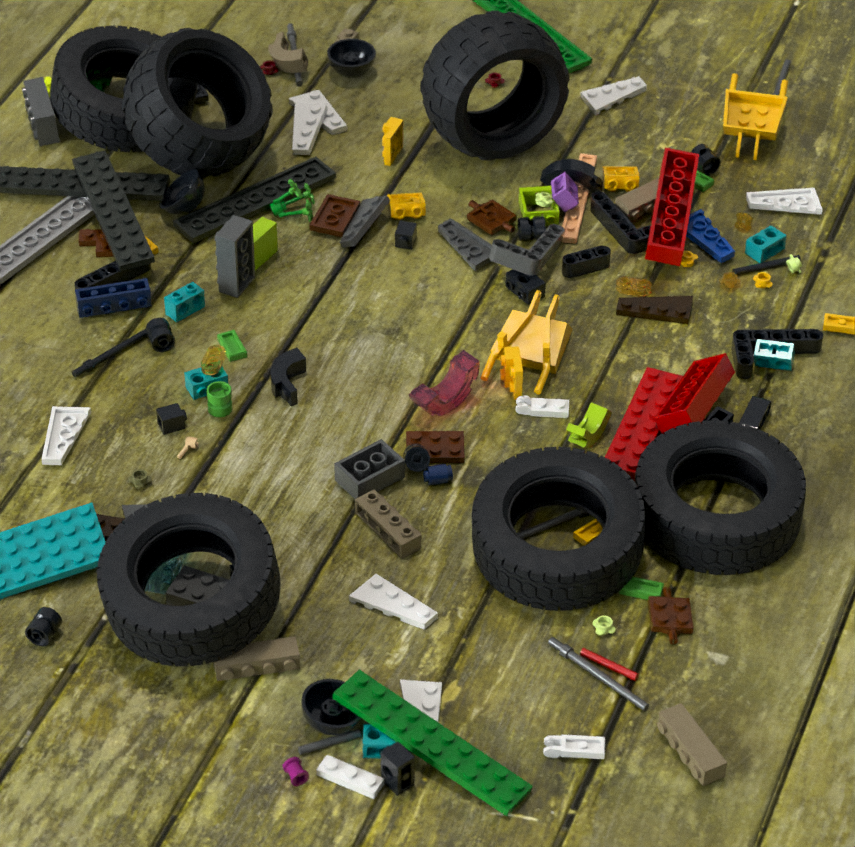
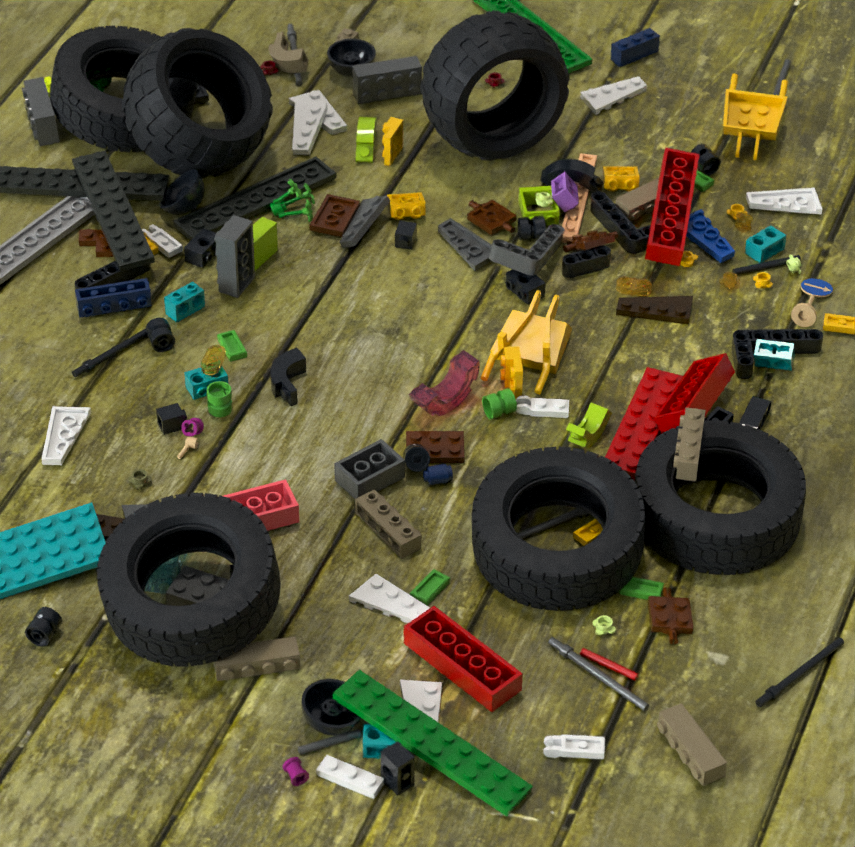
(163, 241): none -> white hinge
(197, 428): none -> magenta bush
(201, 248): none -> black brick
(271, 503): none -> coral brick
(365, 139): none -> lime arch
(387, 79): none -> dark grey brick
(430, 587): none -> bright green tile
(463, 658): none -> red brick
(497, 404): none -> bright green wheel
(589, 241): none -> reddish brown plate
(635, 47): none -> dark blue brick
(690, 444): none -> dark tan brick
(735, 208): none -> yellow plate
(774, 691): none -> black bar
(804, 313): none -> tan piece

